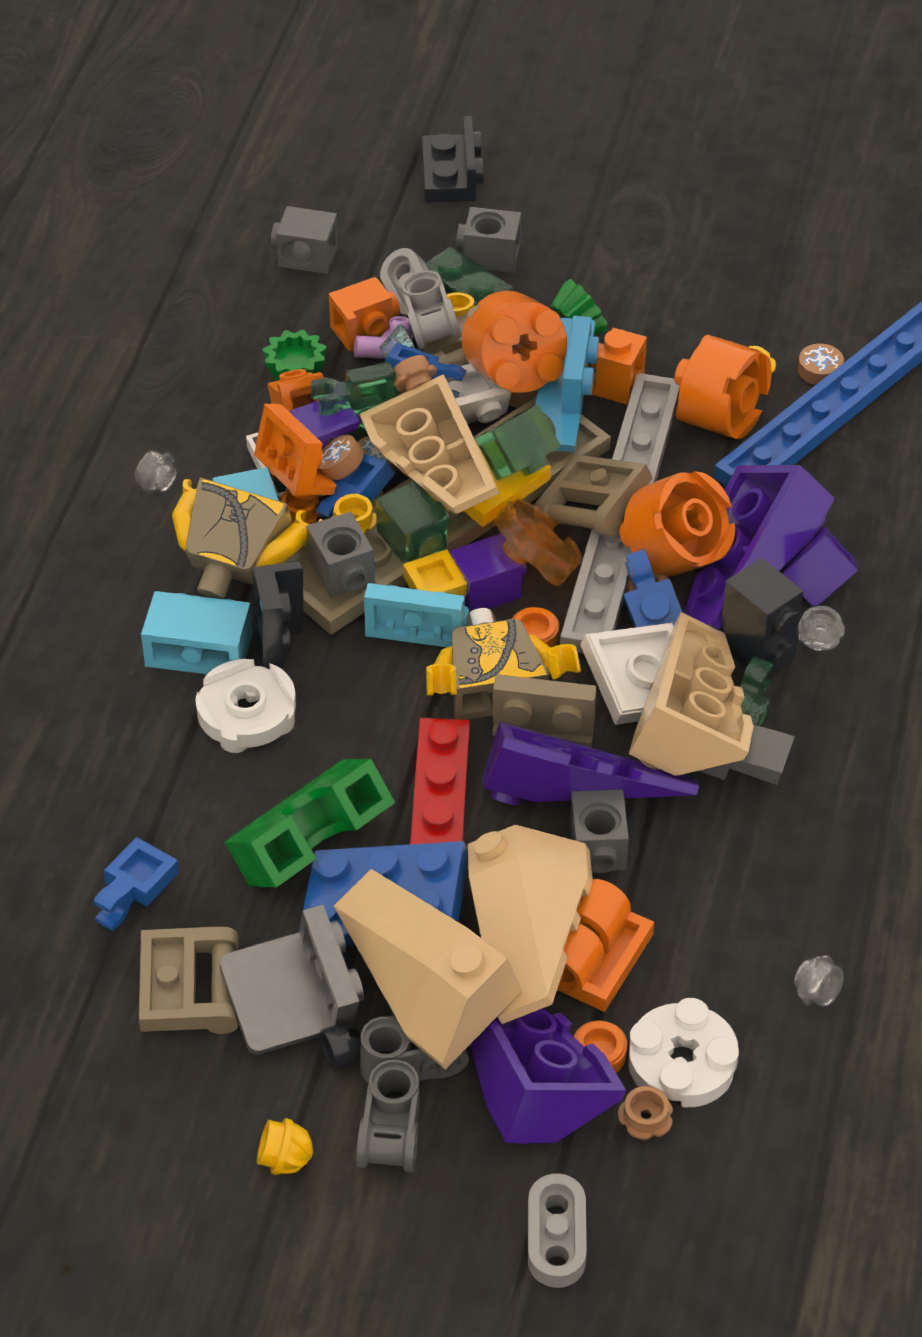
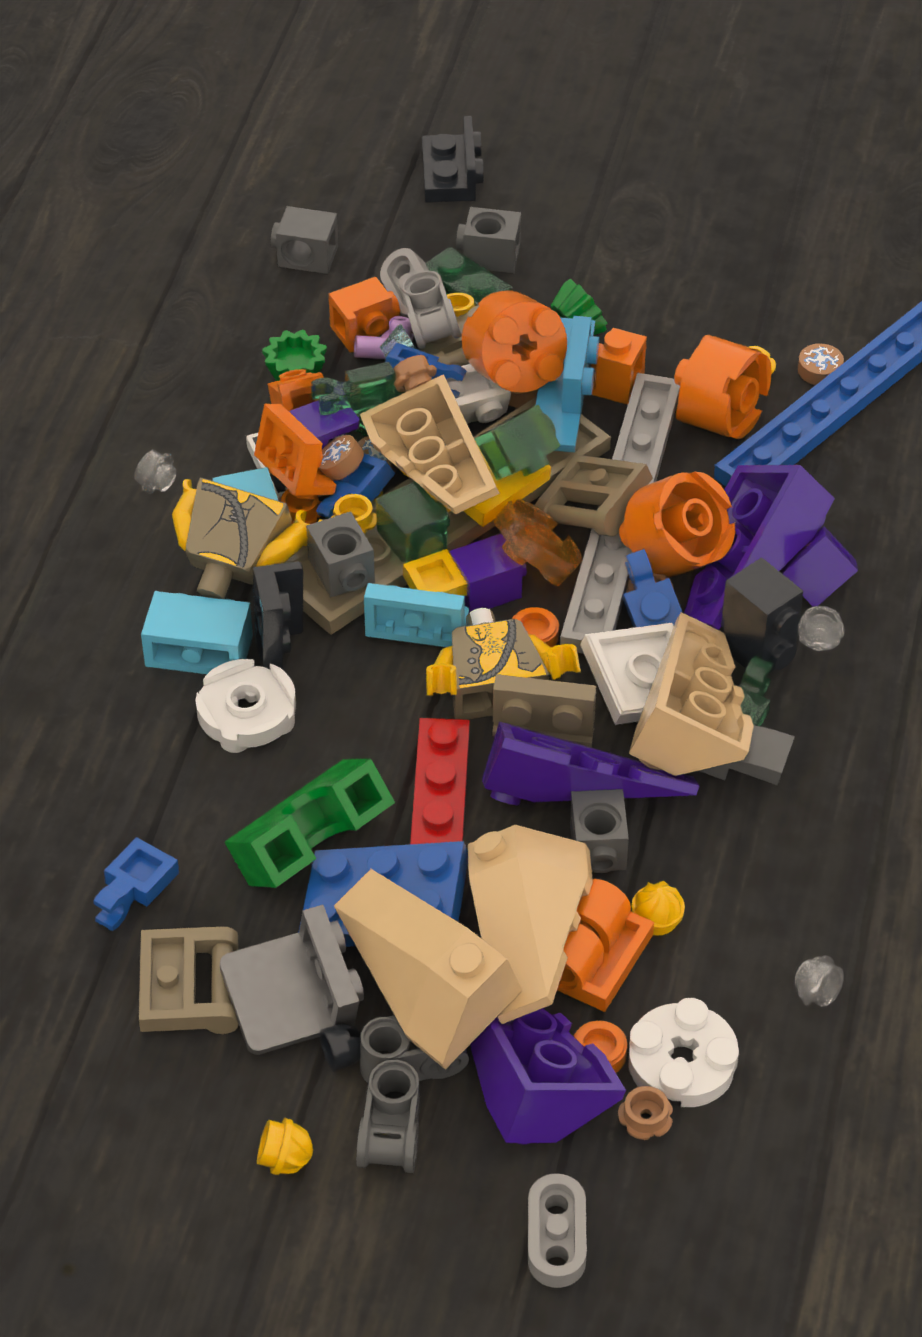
(661, 905): none -> yellow plate

